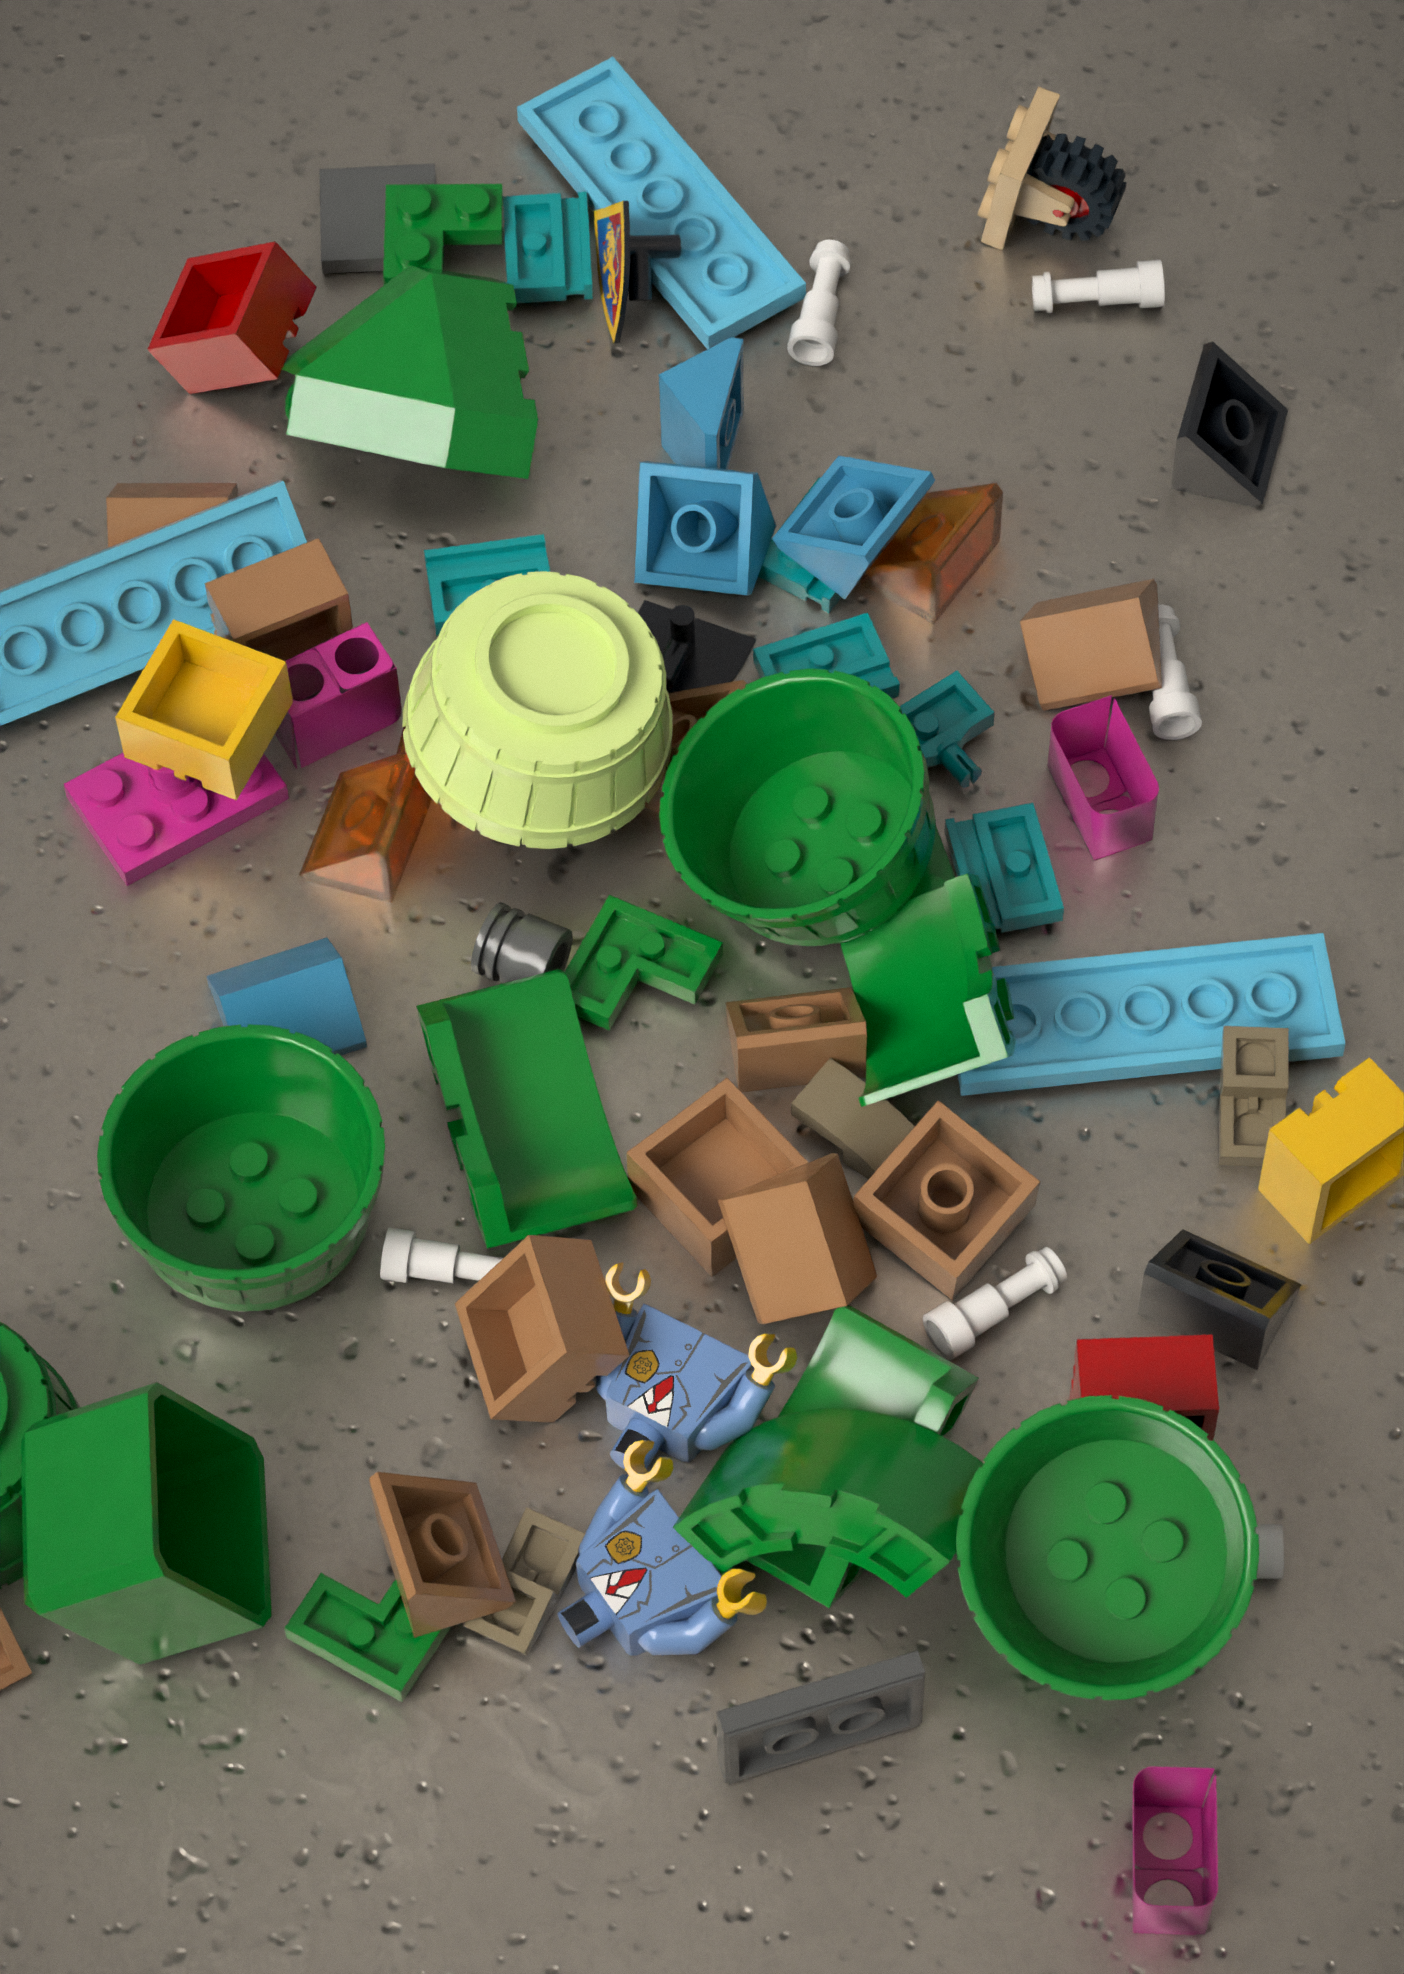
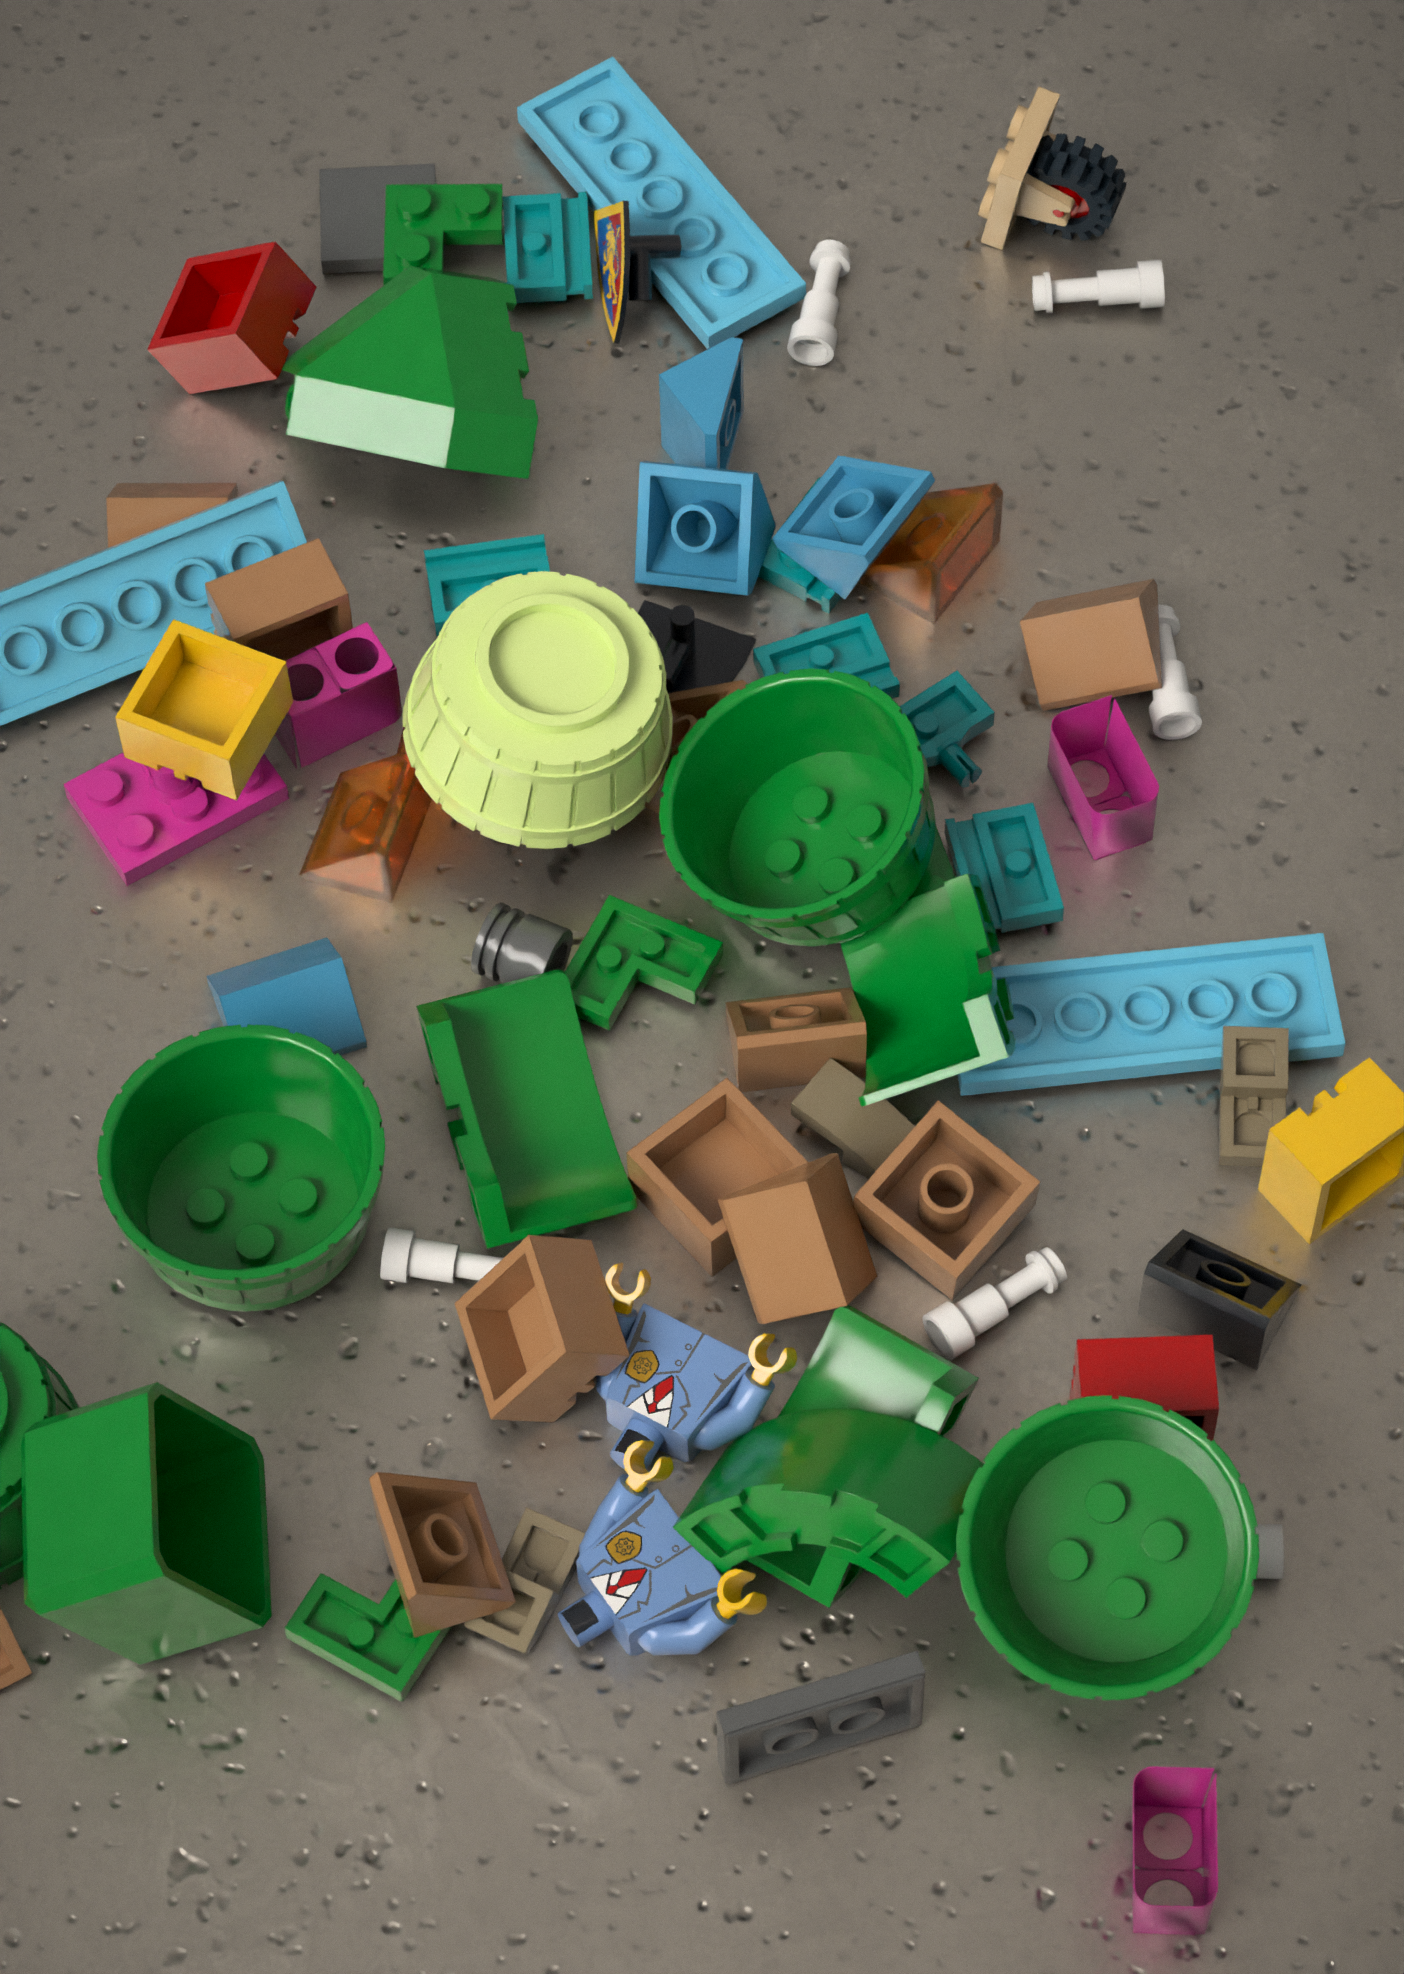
(1227, 433): black slope -> none

